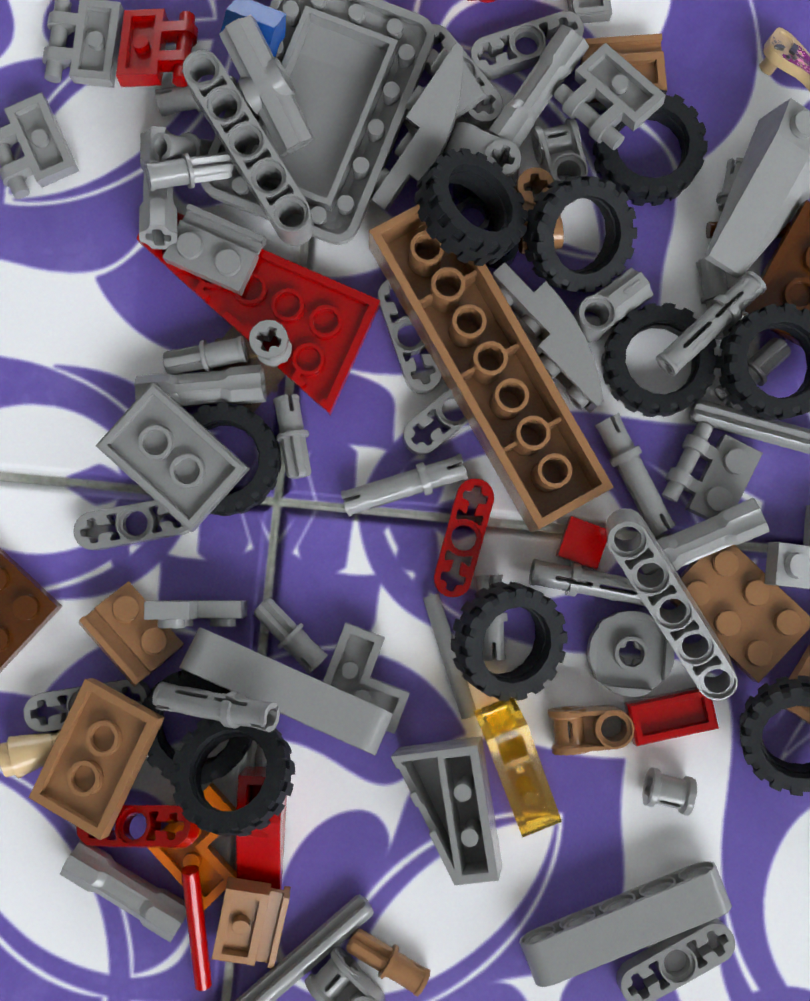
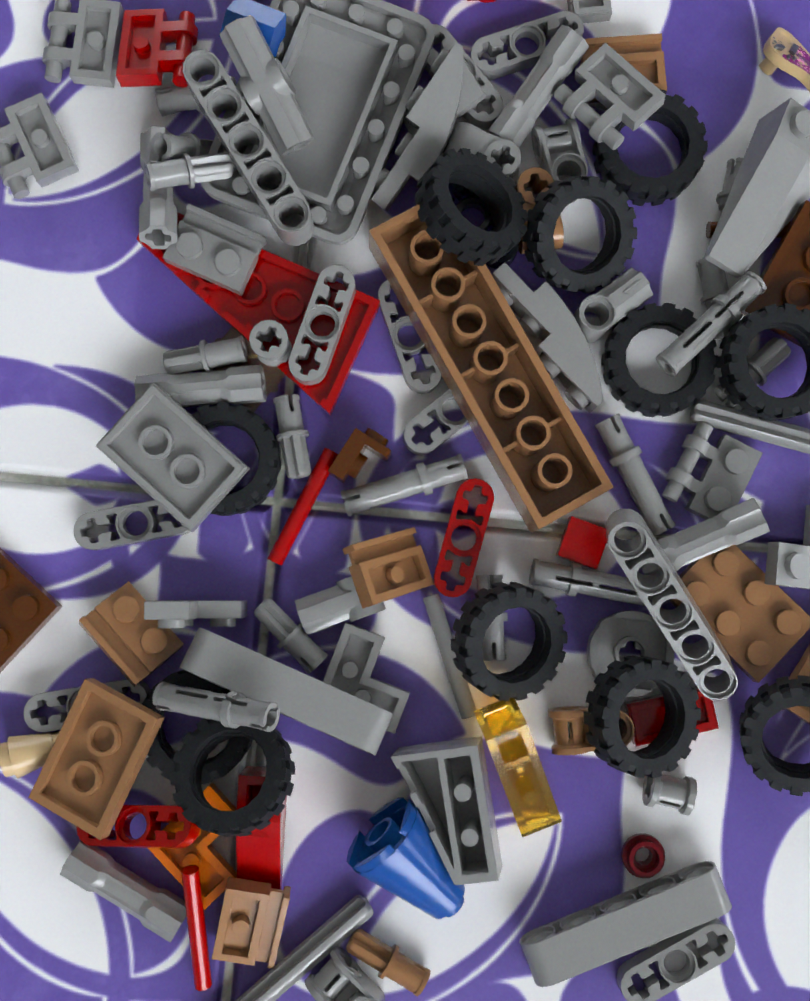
(302, 507): none -> red bar
(333, 607): none -> light grey piece
(344, 301): none -> light grey beam
(351, 457): none -> reddish brown bracket
(388, 567): none -> medium nougat plate
(405, 860): none -> blue cone
(648, 867): none -> dark red plate
(678, 724): none -> black tyre

